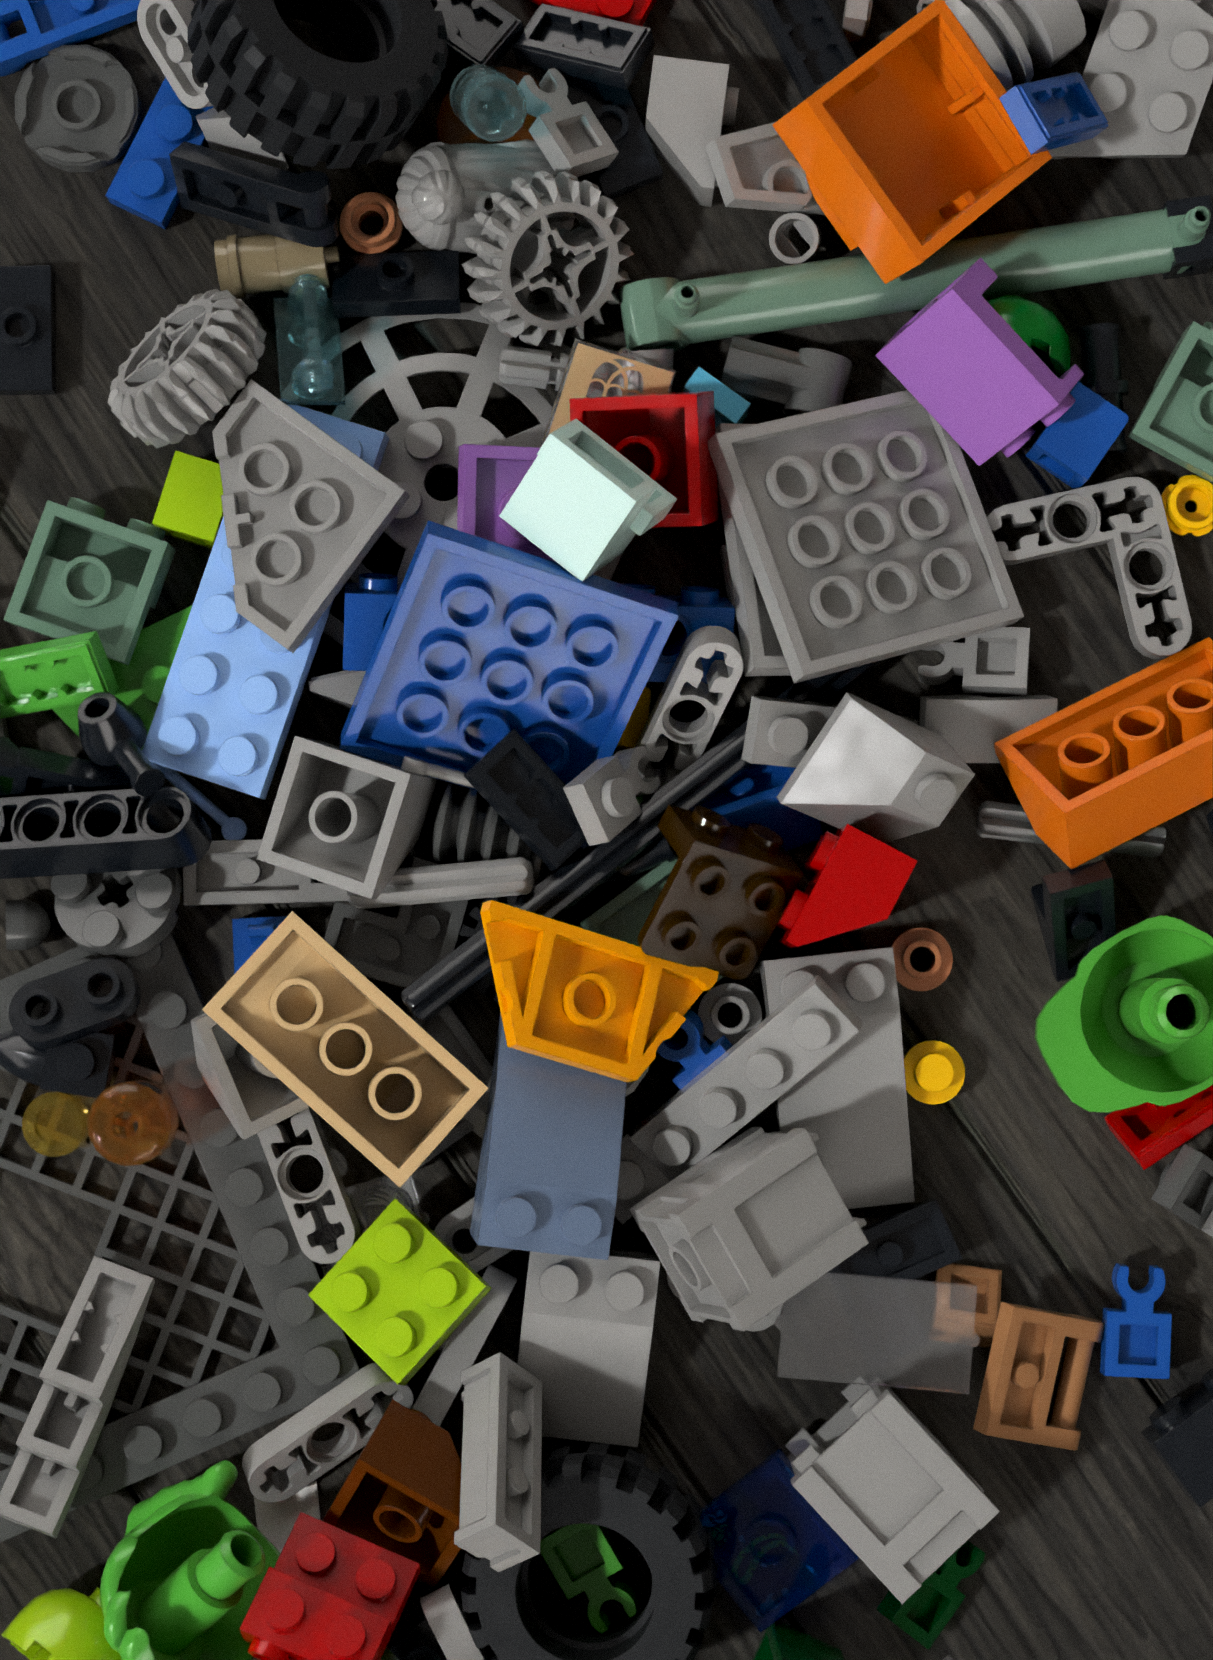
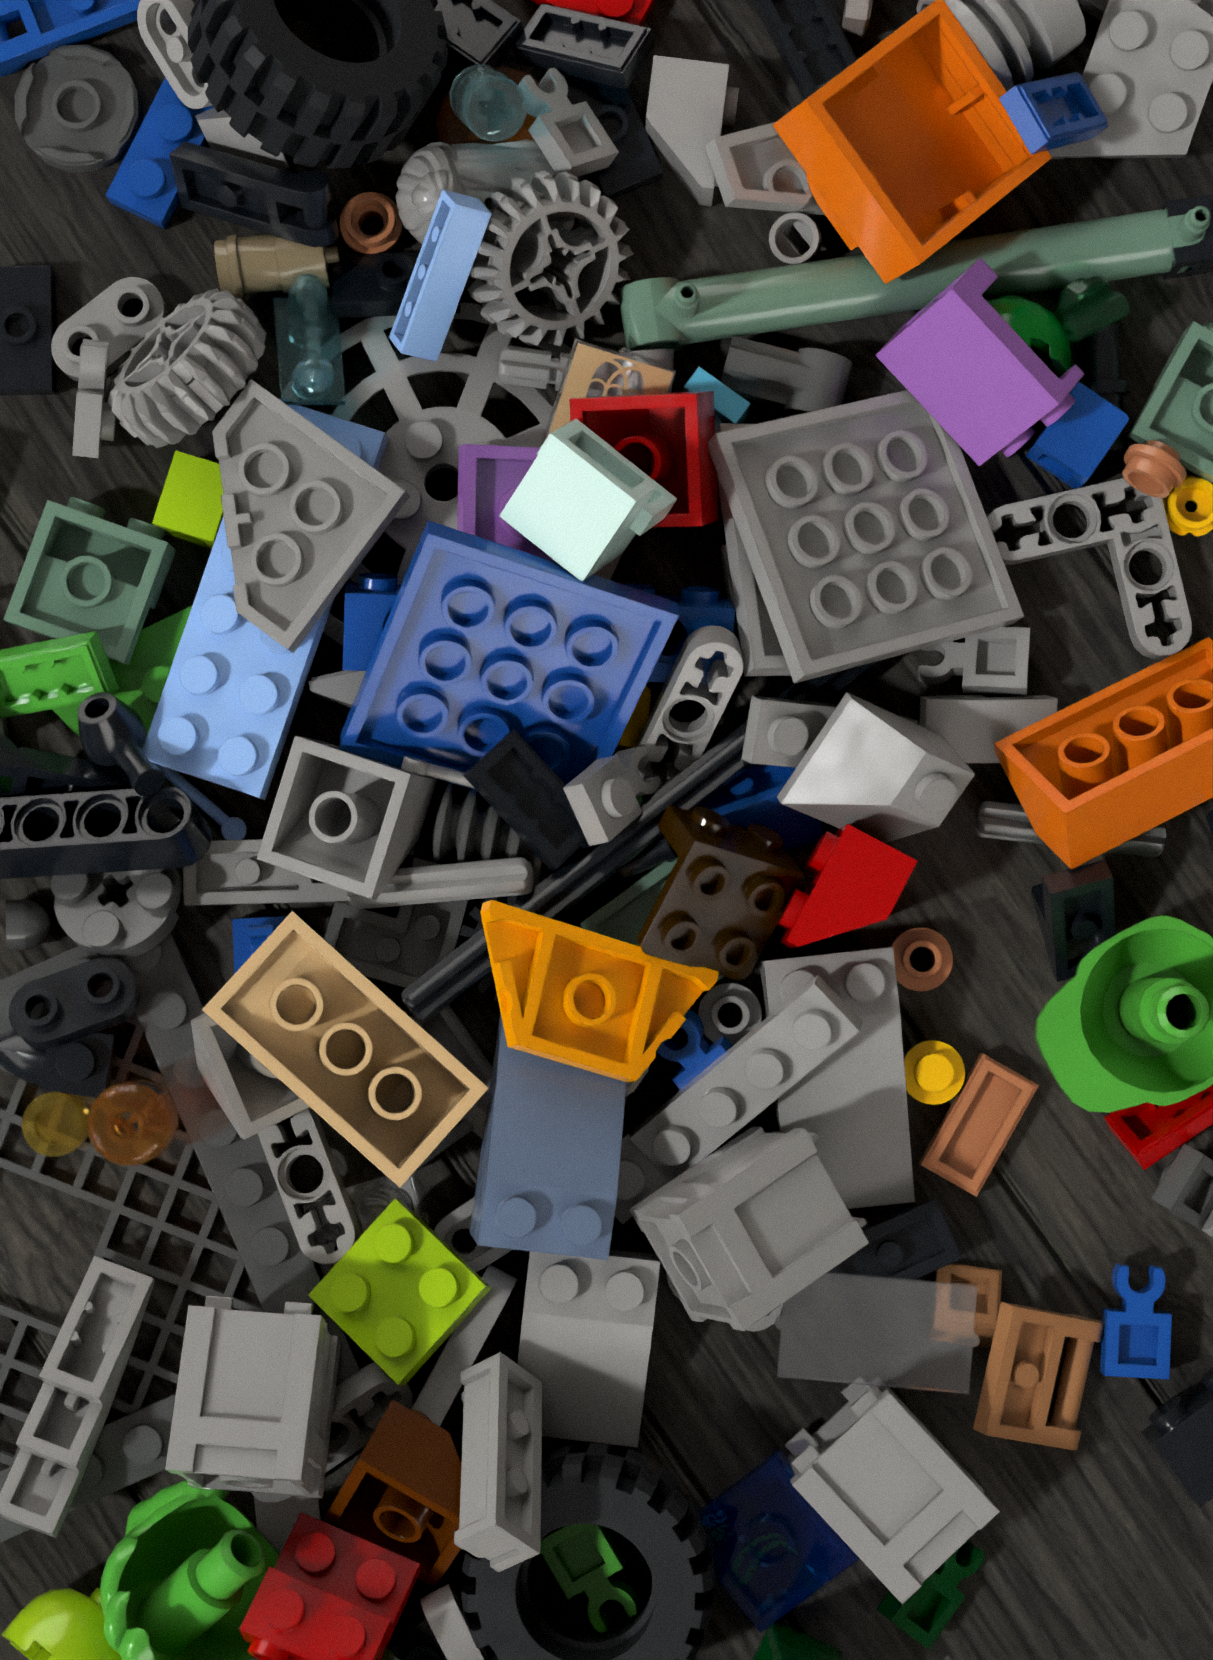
(92, 414): none -> light grey plate
(104, 321): none -> light grey plate
(254, 1400): none -> light grey container
(439, 275): none -> light blue piece
(978, 1124): none -> nougat tile
(1089, 307): none -> clear green plate
(1153, 468): none -> nougat plate

